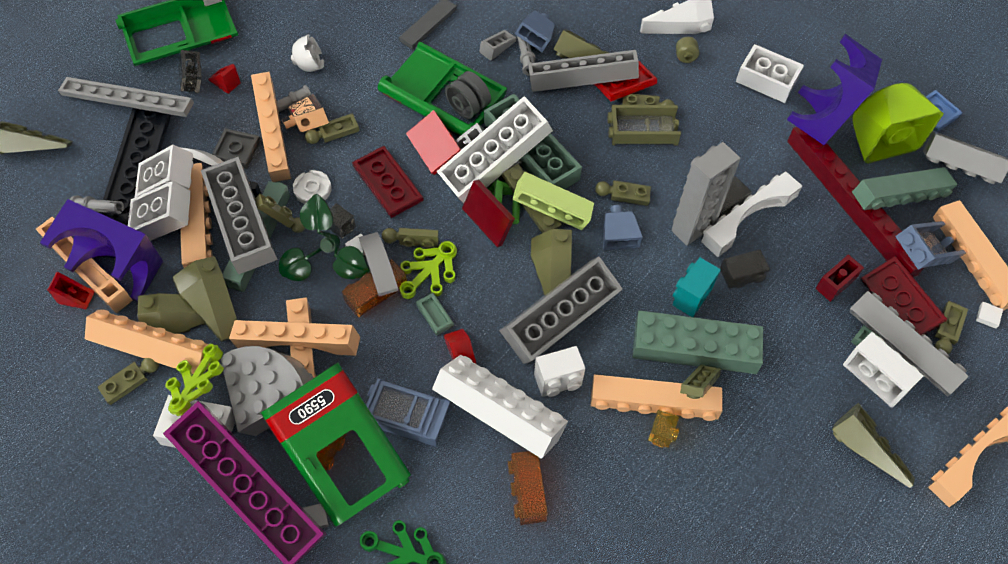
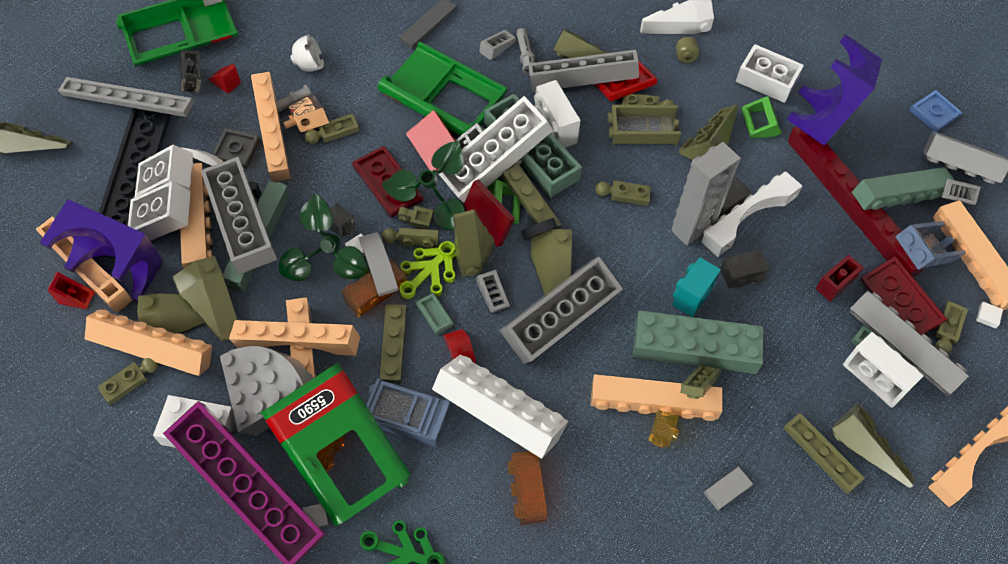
(99, 205): light grey pin -> none
(181, 401): lime plant -> none
(281, 214): olive plate -> none
(311, 183): white tile -> none
(393, 343): none -> olive plate
(403, 183): none -> dark green plant
(418, 217): none -> olive plate
(468, 94): dark grey wheel -> none
(472, 243): none -> olive wedge
(492, 275): none -> light grey slope
(536, 30): sand blue torso -> none
(538, 229): none -> black beam
(553, 201): yellowish green brick -> none
(559, 113): none -> white brick
(559, 371): white brick -> none
(620, 230): sand blue torso -> none
(711, 135): none -> olive wedge
(728, 488): none -> light grey tile
(770, 130): none -> bright green tile
(823, 453): none -> olive plate
(894, 122): lime piece -> none
(970, 196): none -> light grey slope

